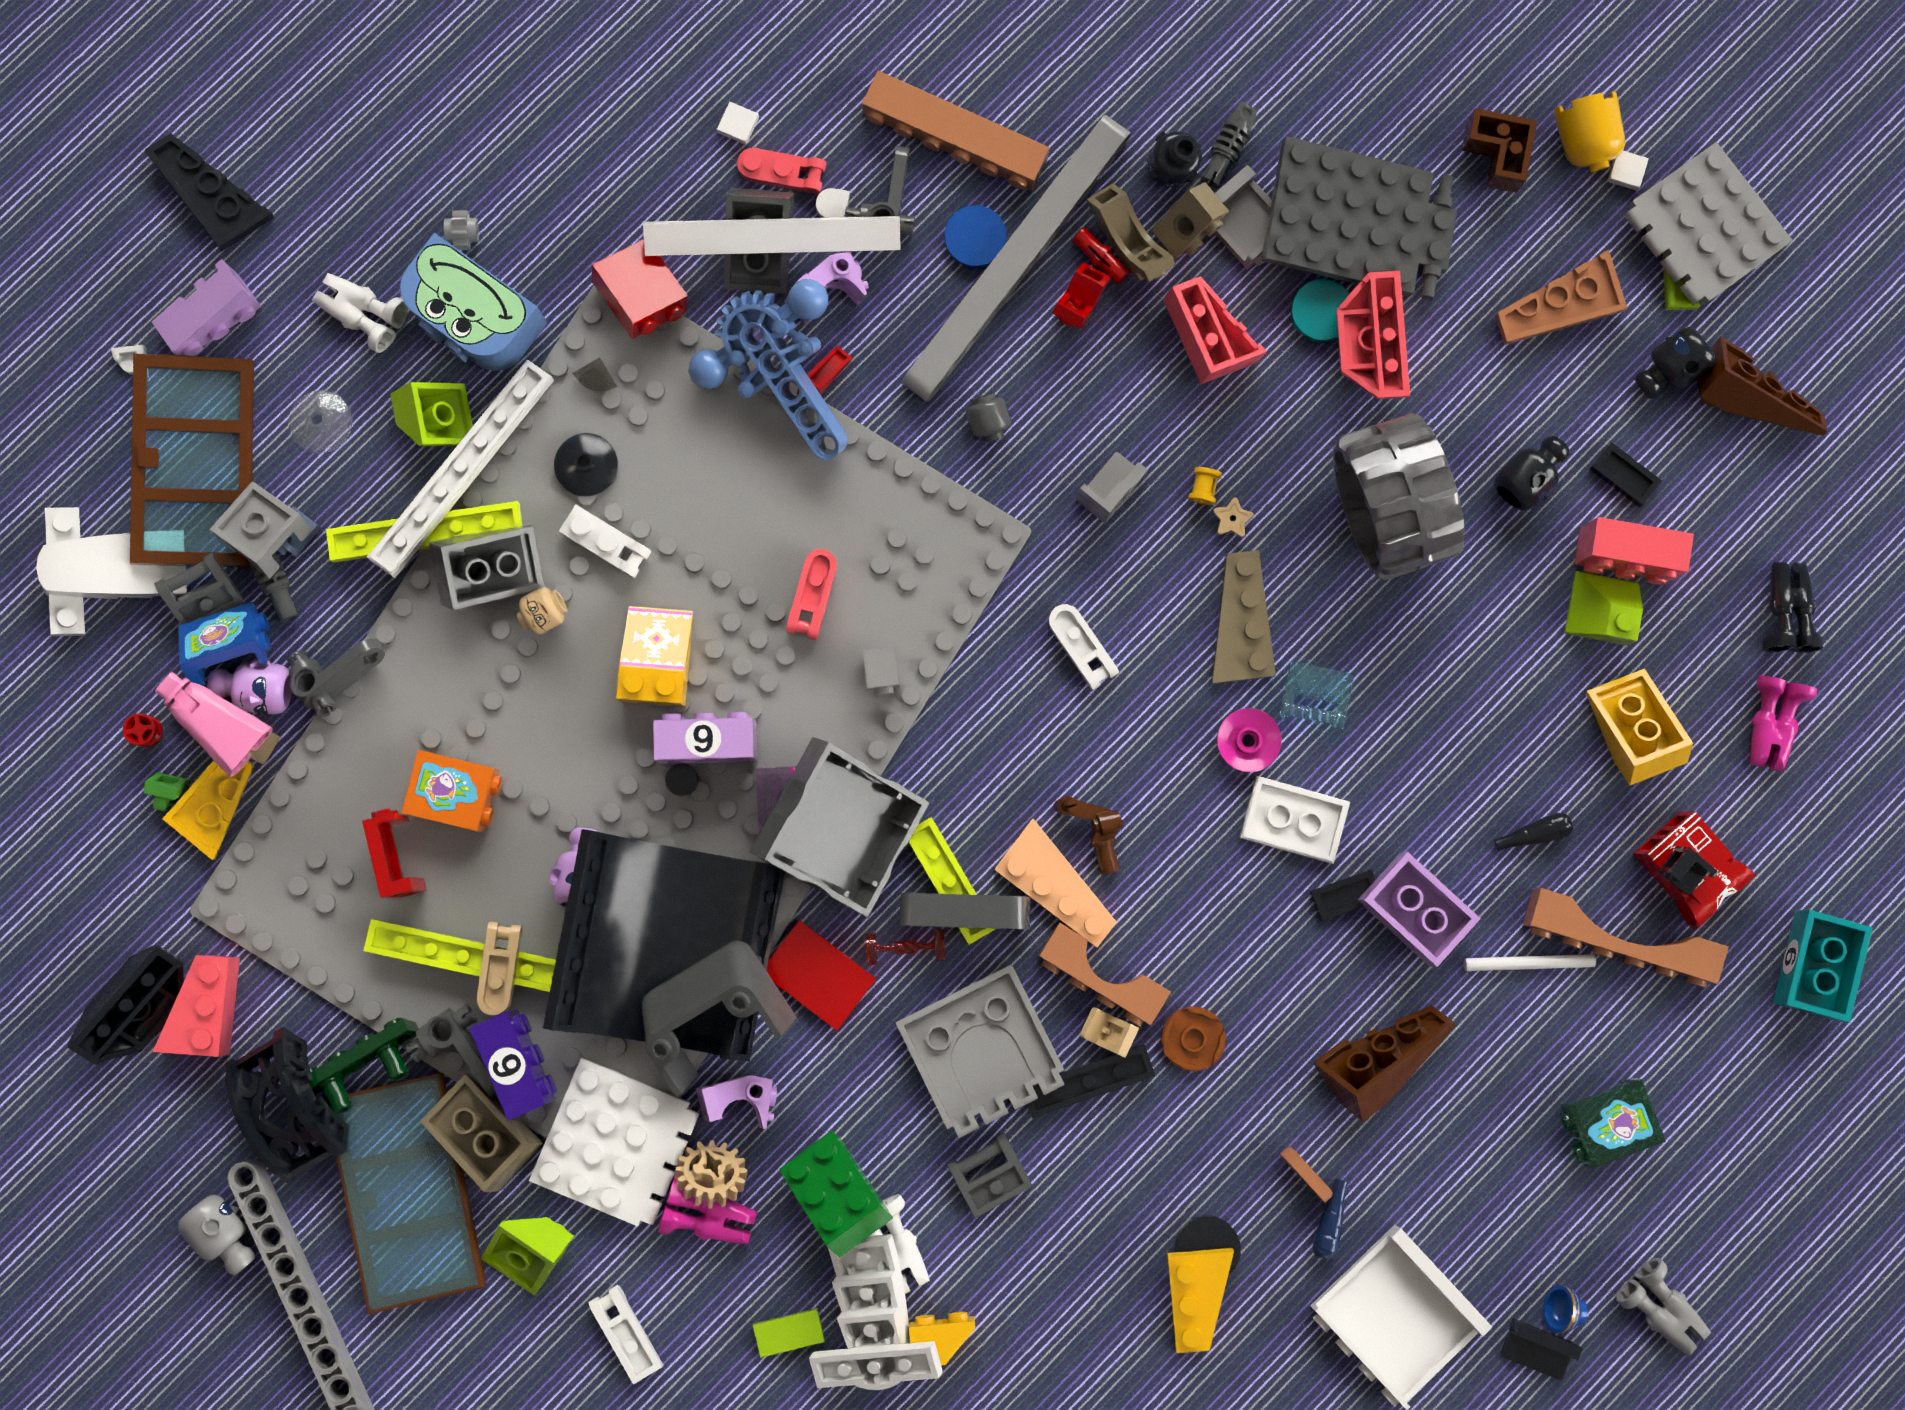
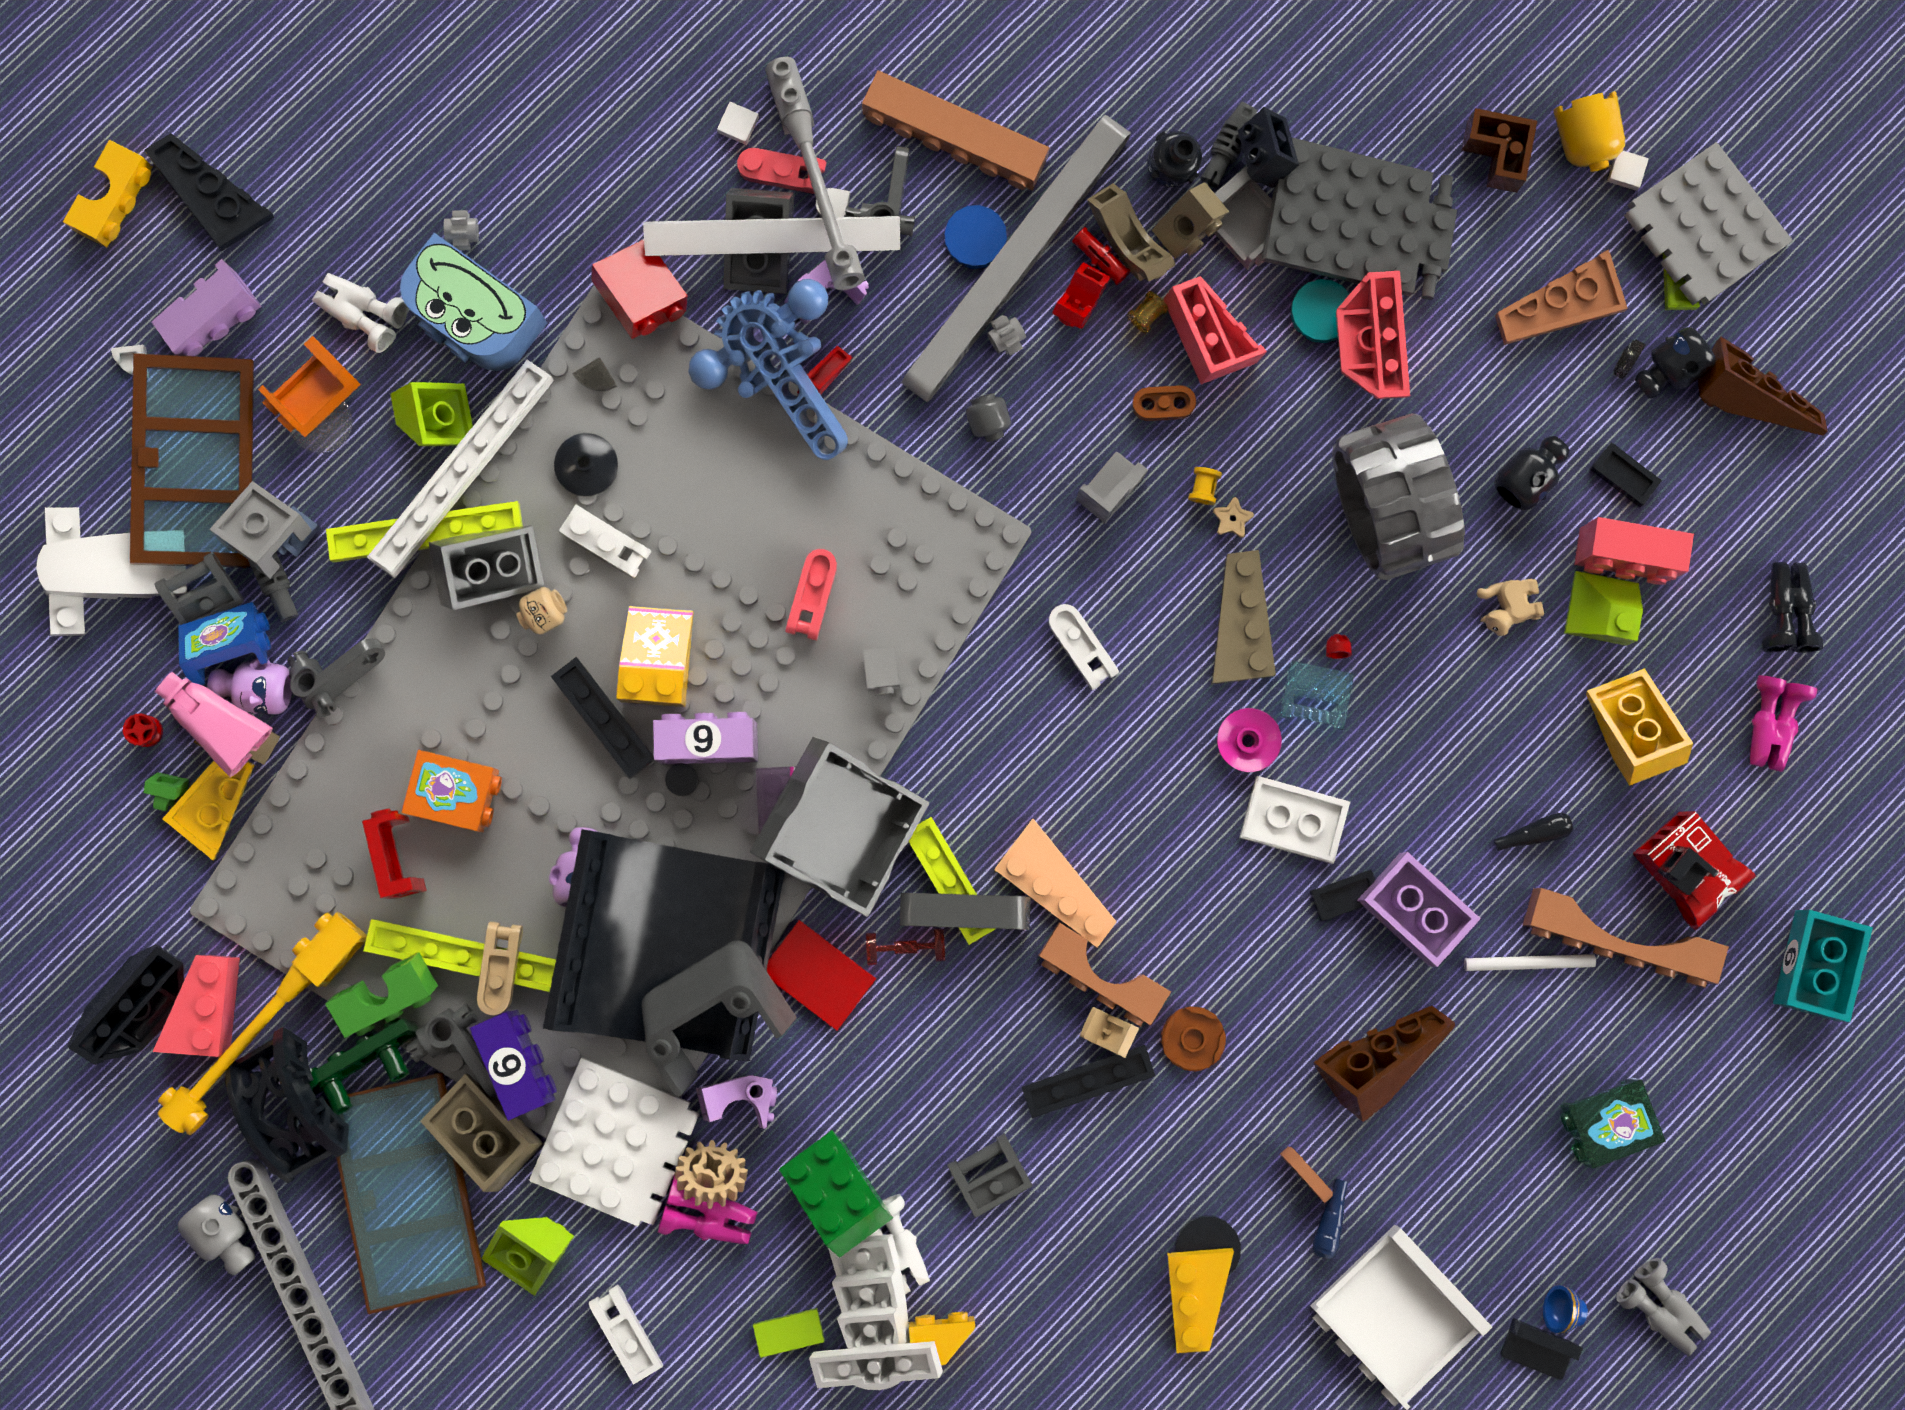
(102, 218): none -> yellow arch
(311, 391): none -> orange panel
(314, 963): none -> yellow bar
(358, 1009): none -> bright green arch
(603, 717): none -> black plate
(798, 122): none -> light grey bar
(981, 1051): light grey hinge -> none
(1006, 335): none -> light grey gear
(1104, 825): reddish brown pin -> none
(1147, 312): none -> clear yellow bush
(1162, 401): none -> dark orange plate
(1268, 147): none -> black brick
(1338, 647): none -> red hinge
(1514, 604): none -> tan animal
(1628, 358): none -> clear smoke tile

